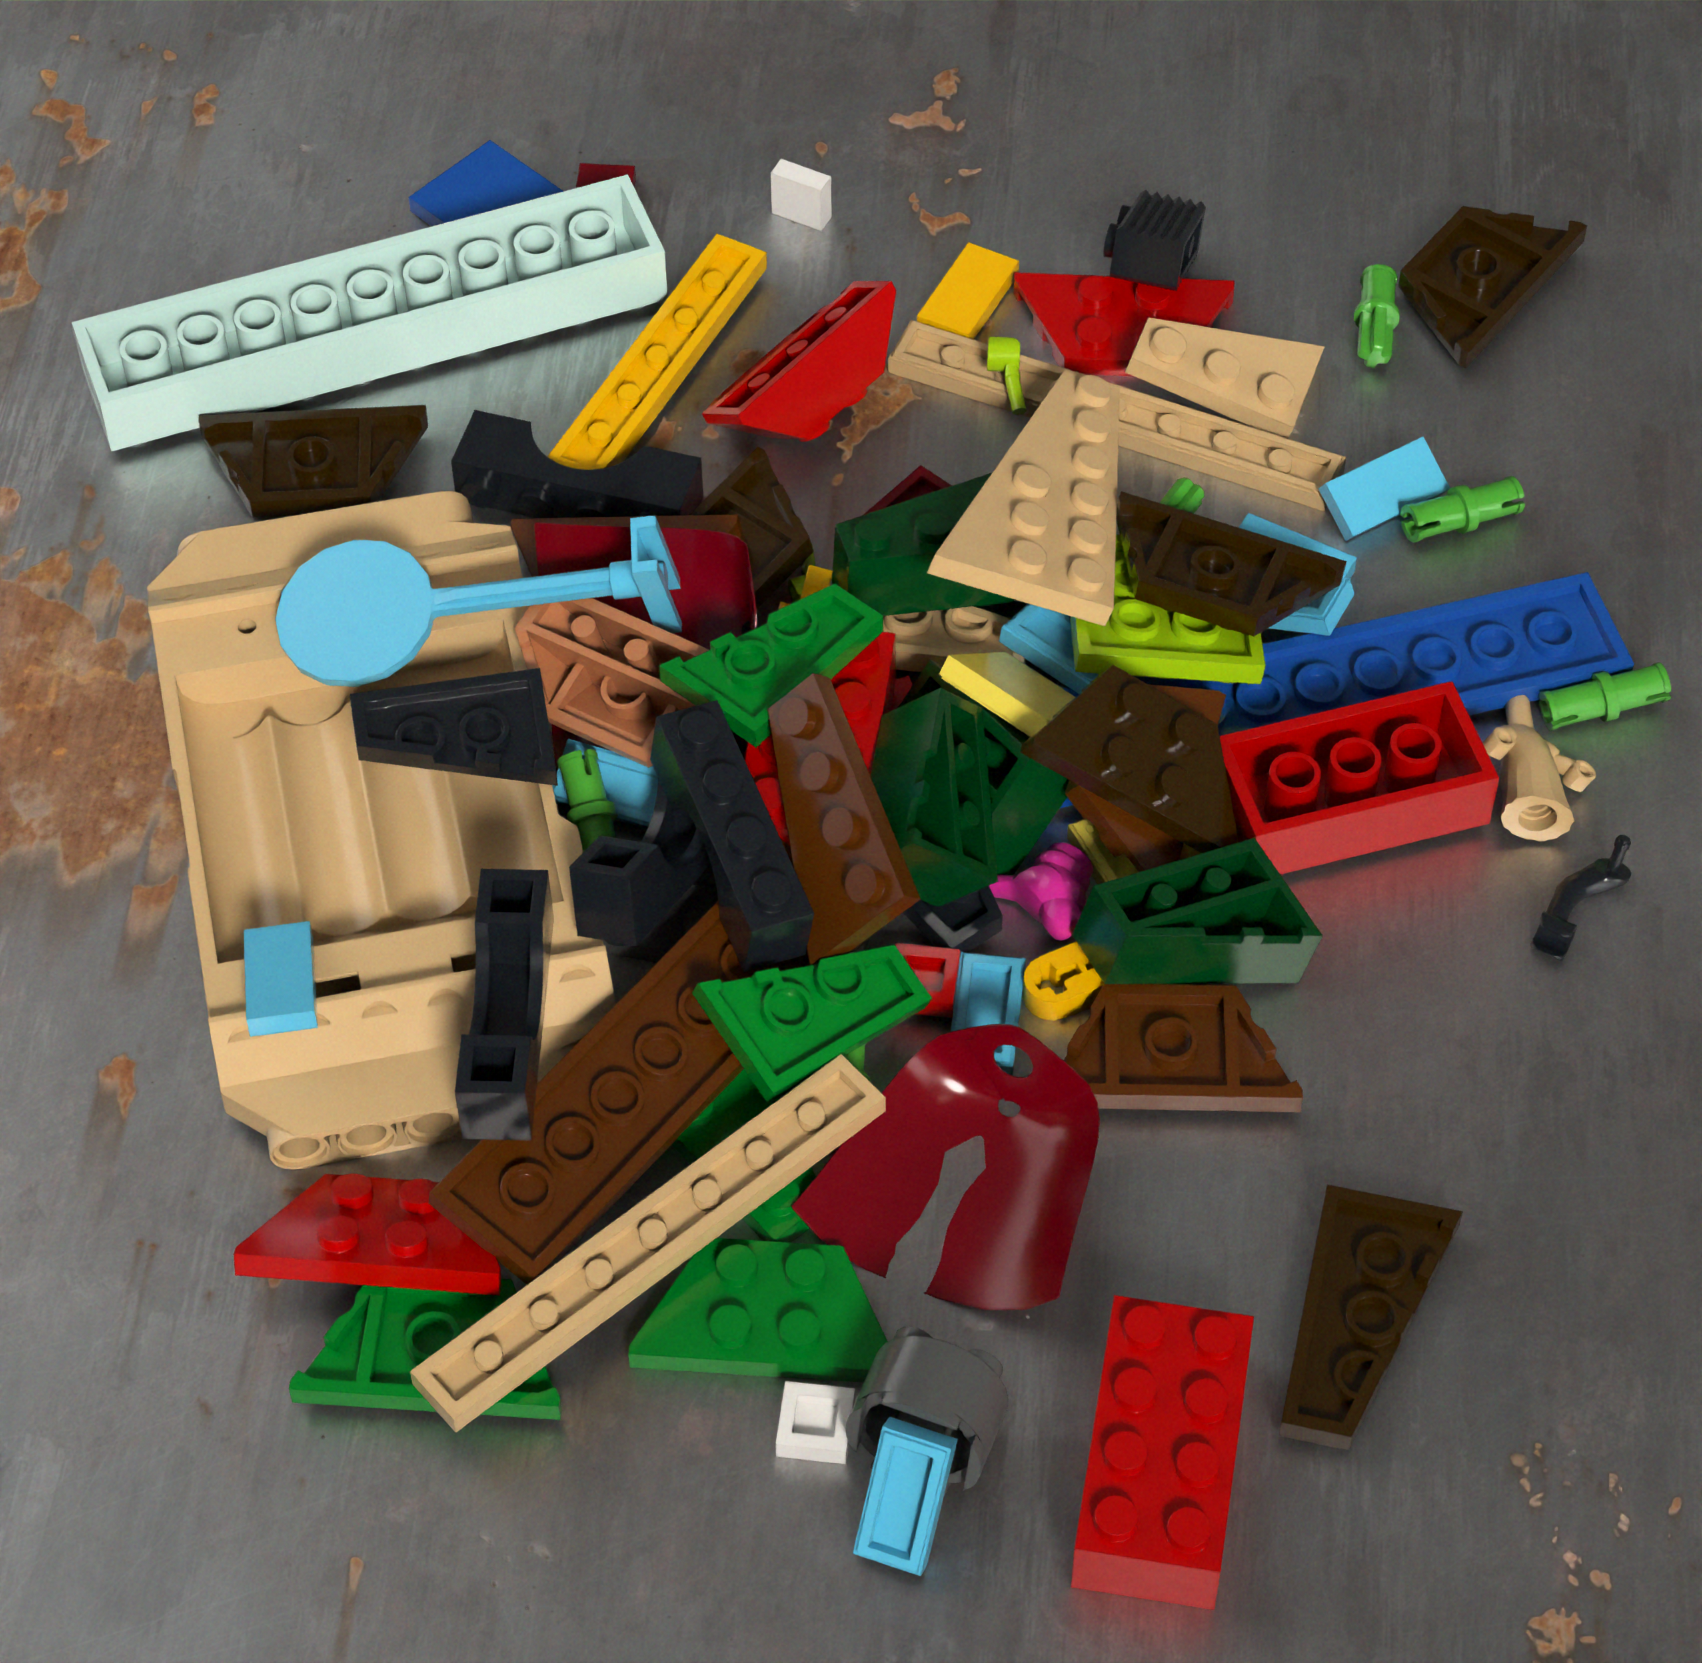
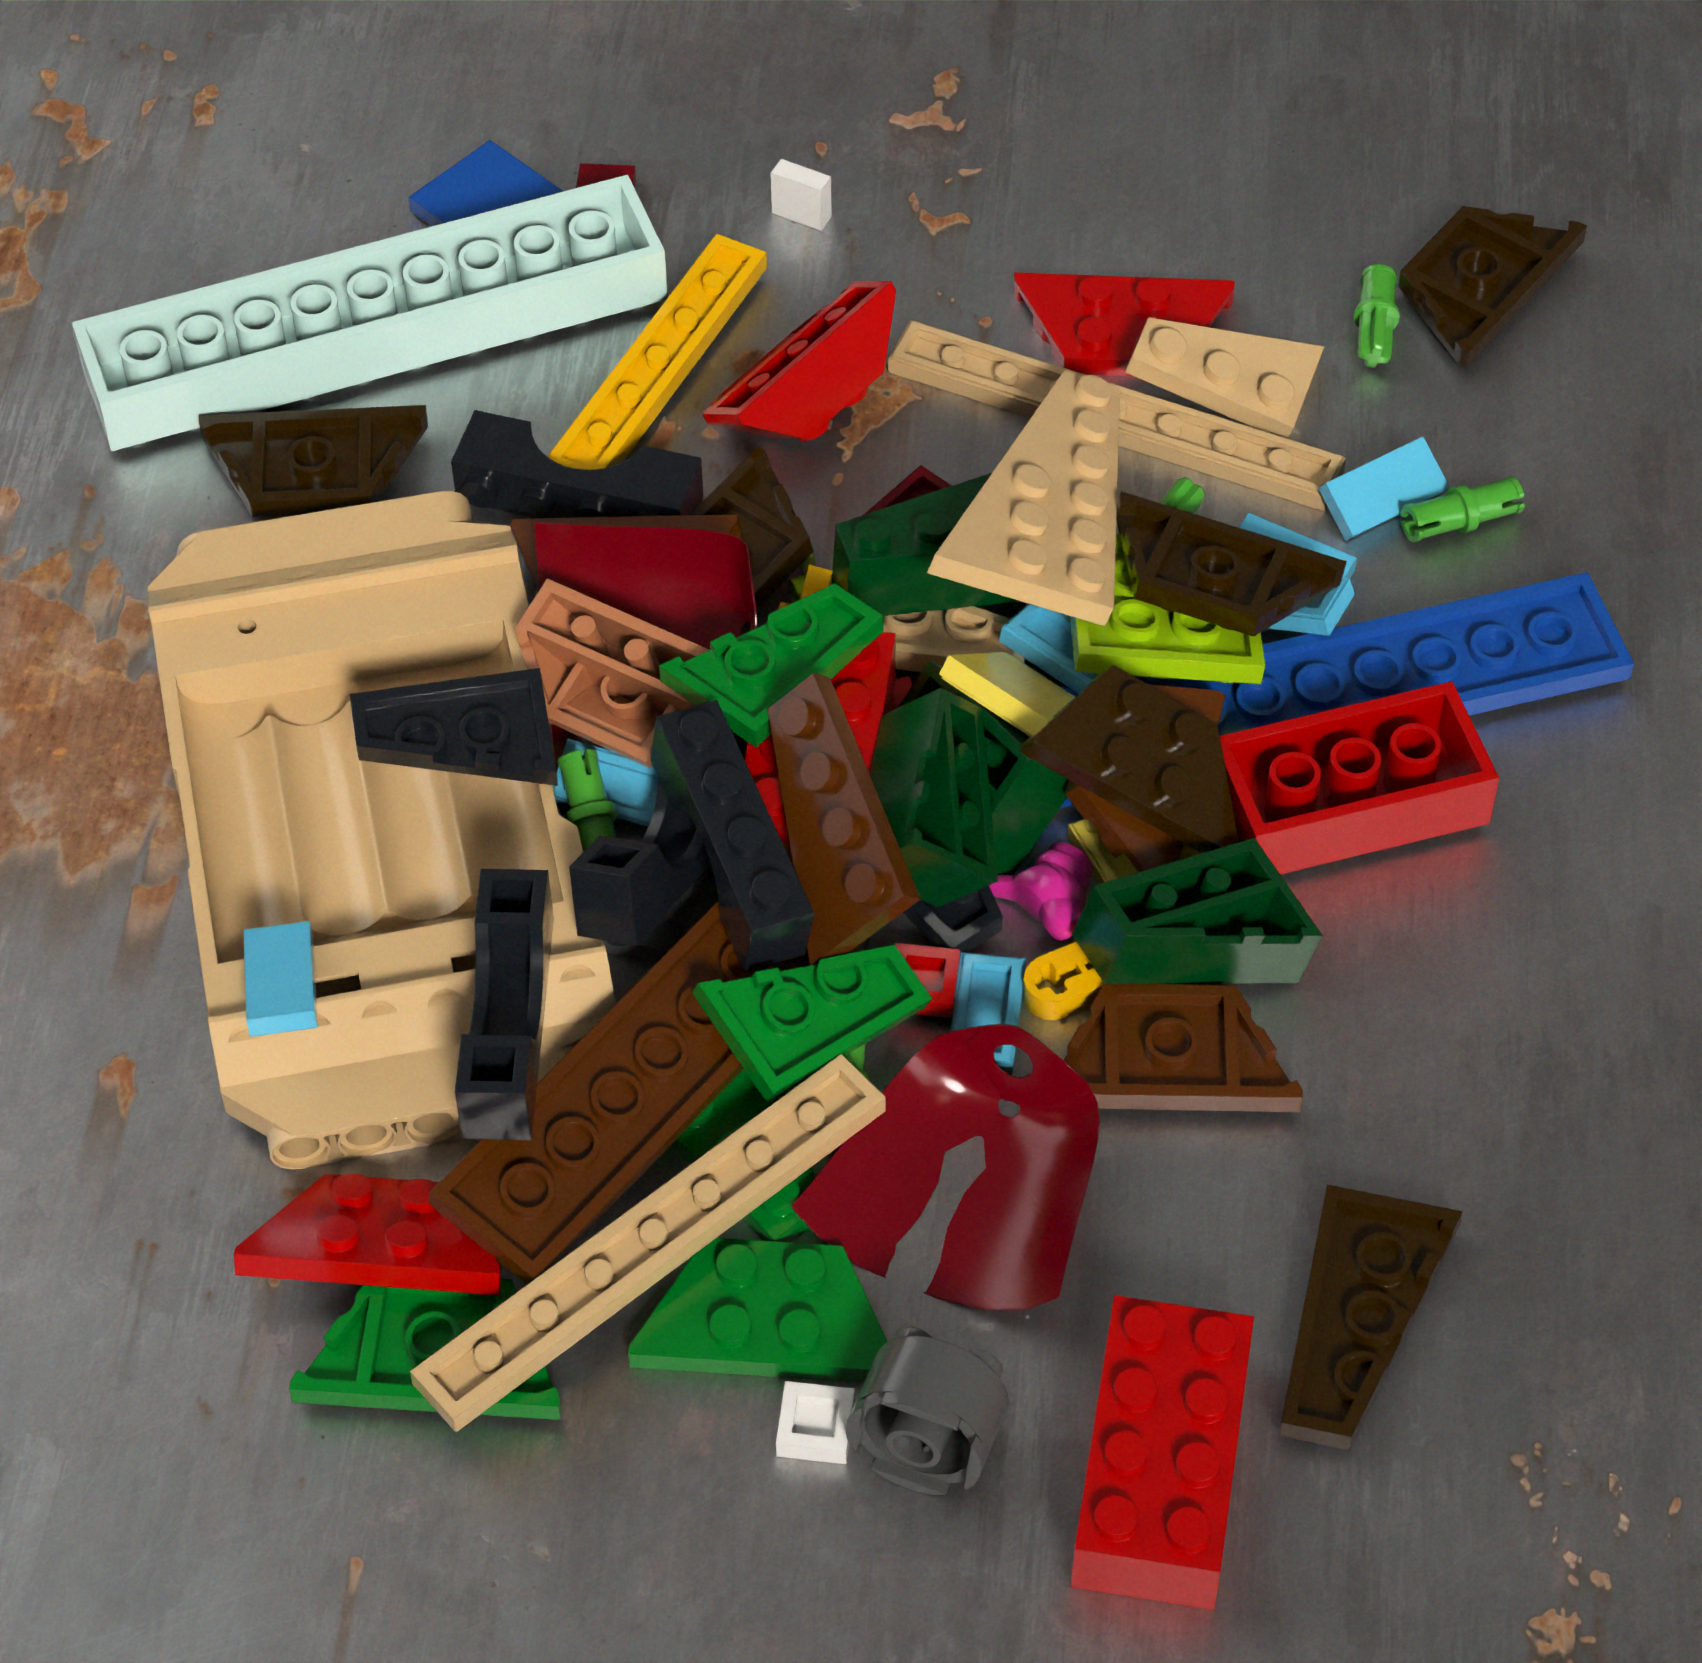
(371, 606): medium azure piece -> none
(904, 1496): medium azure tile -> none
(969, 291): yellow tile -> none
(1005, 357): lime hand -> none
(1155, 240): black brick -> none
(1530, 778): tan piece -> none
(1605, 696): bright green pin -> none
(1605, 874): black piece -> none

